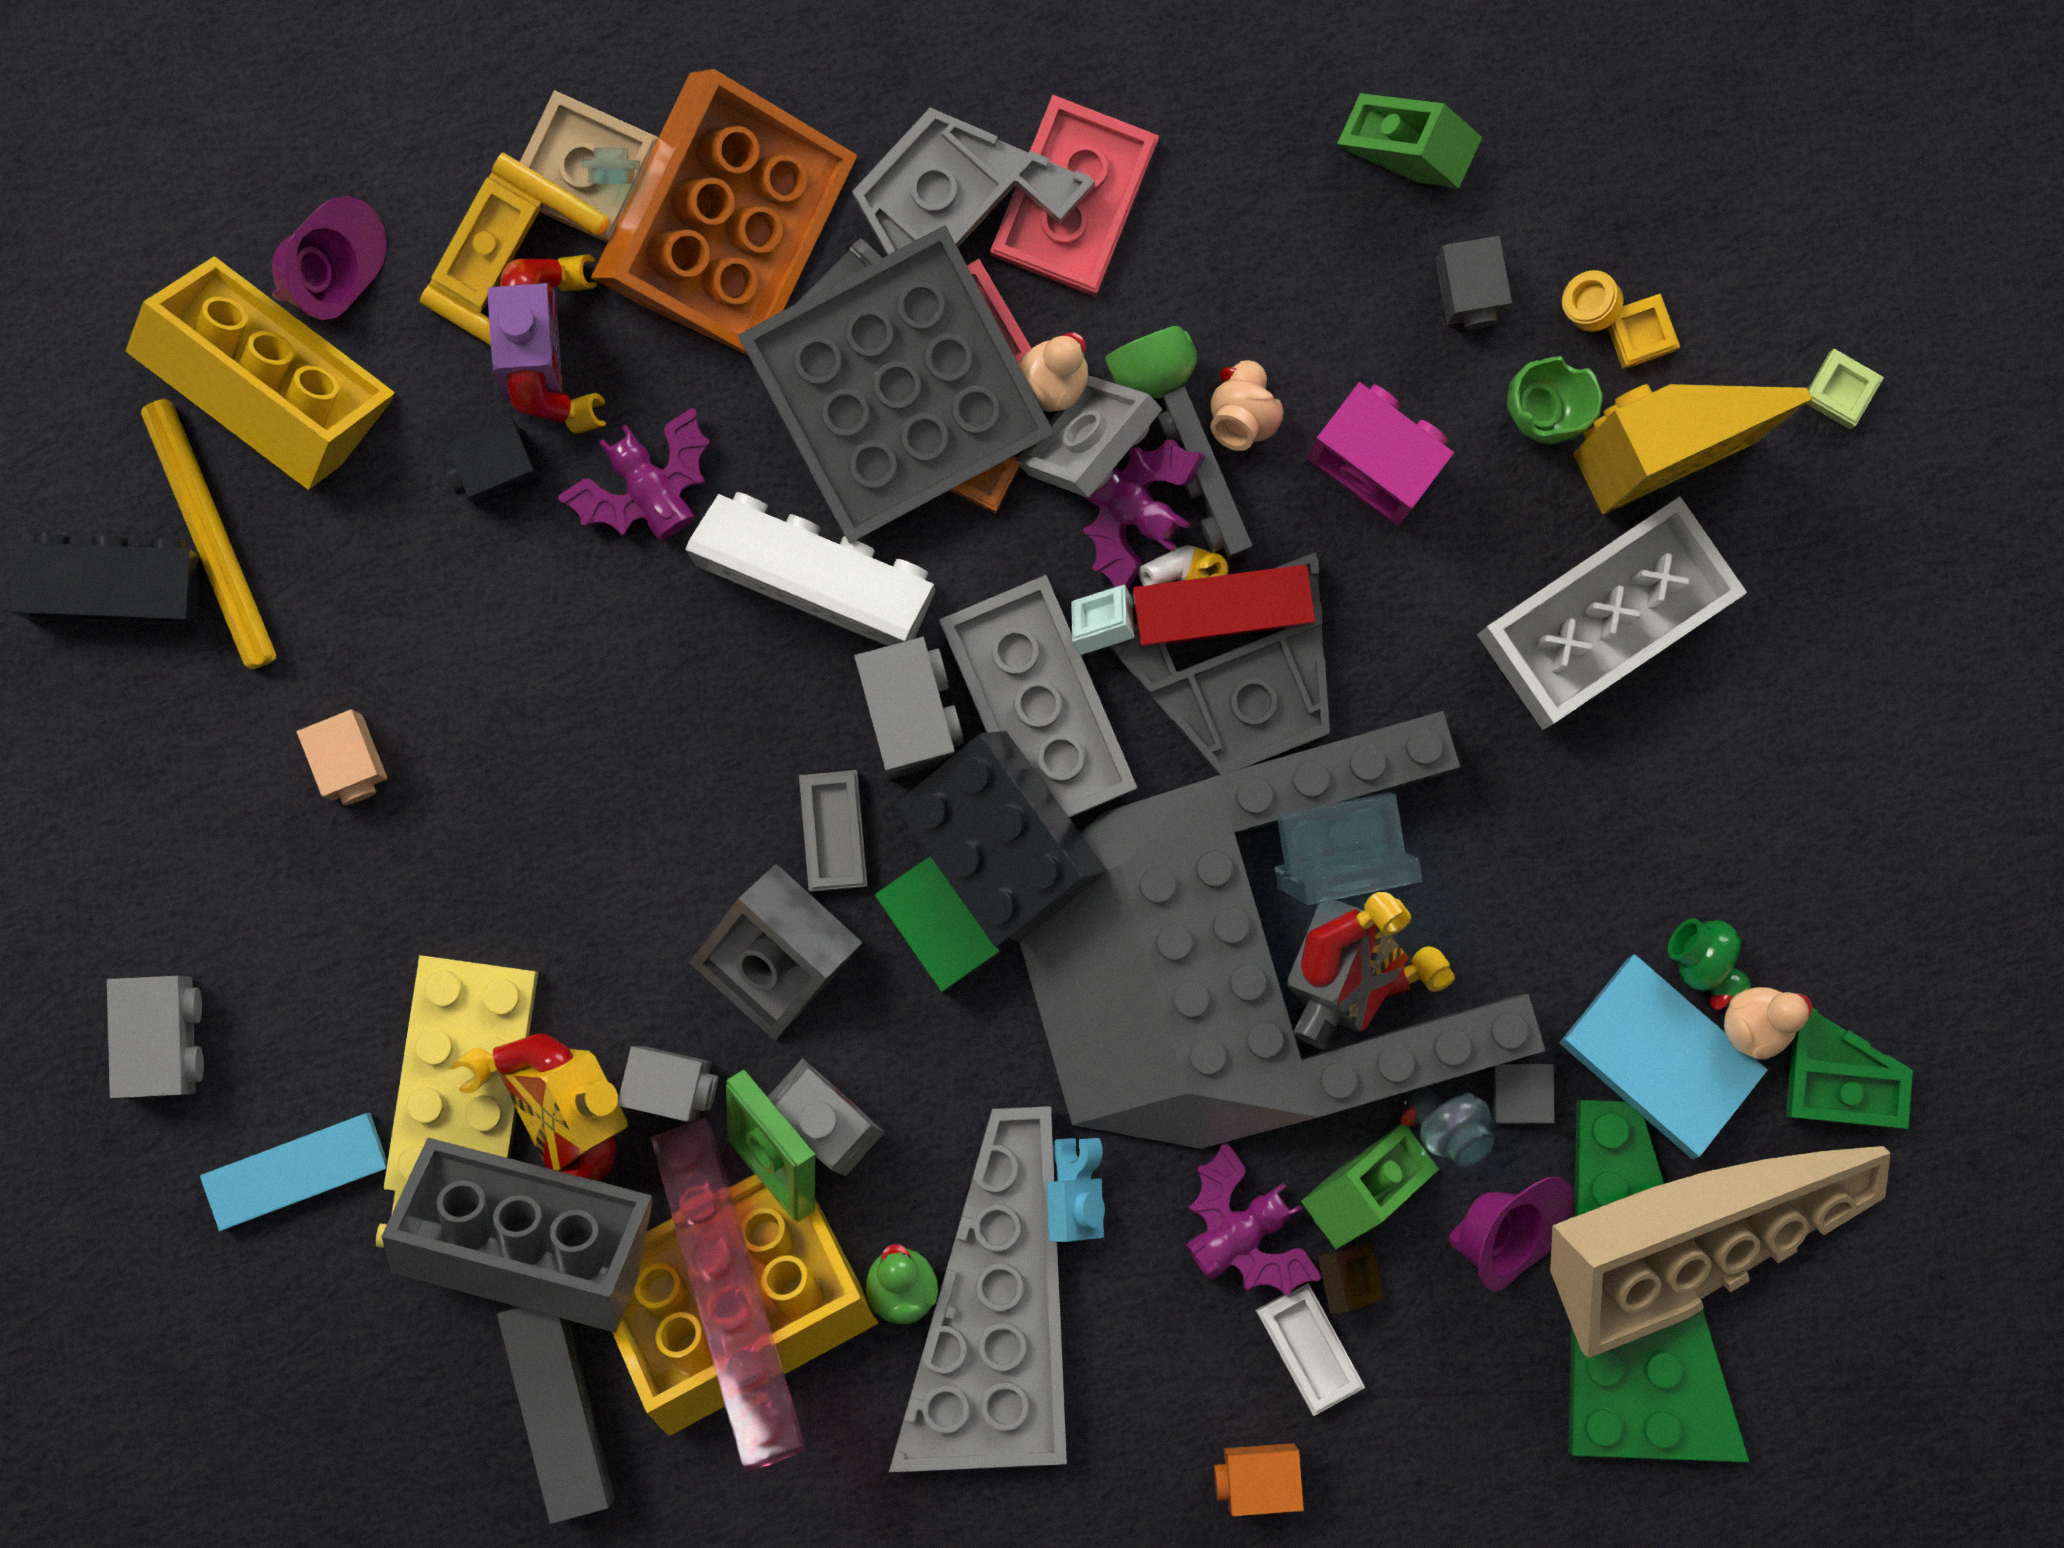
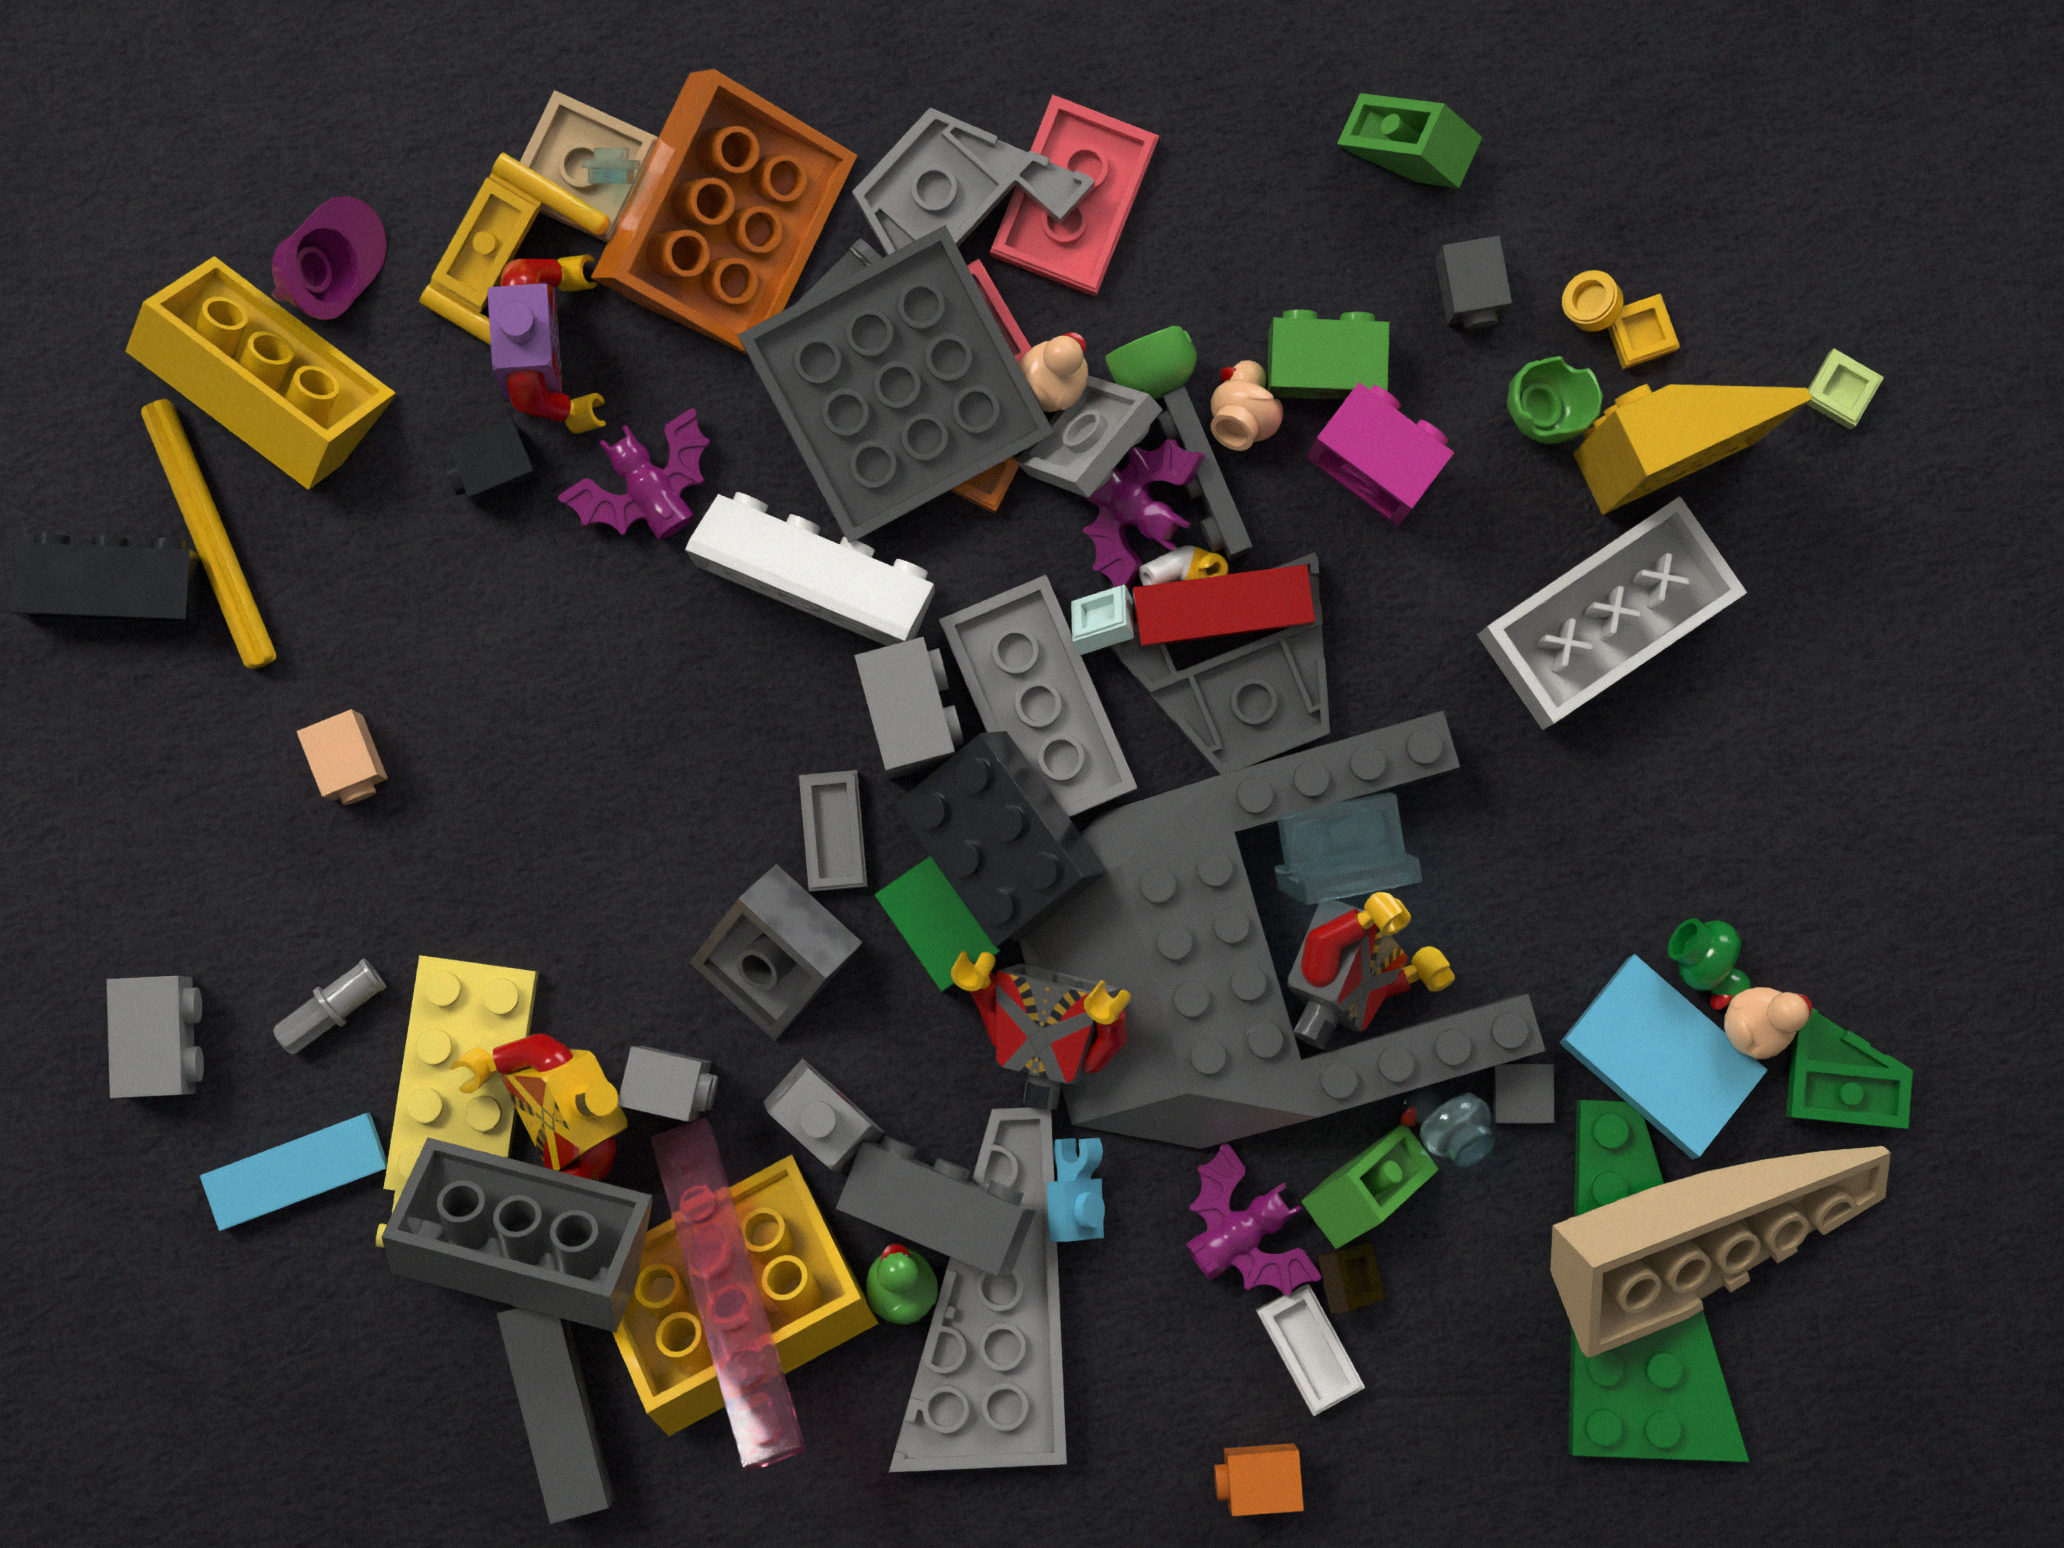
(328, 1007): none -> light grey axle
(770, 1146): bright green tile -> none
(937, 1206): none -> dark grey brick
(1046, 1023): none -> torso
(1325, 355): none -> bright green brick
(1512, 1231): magenta piece -> none

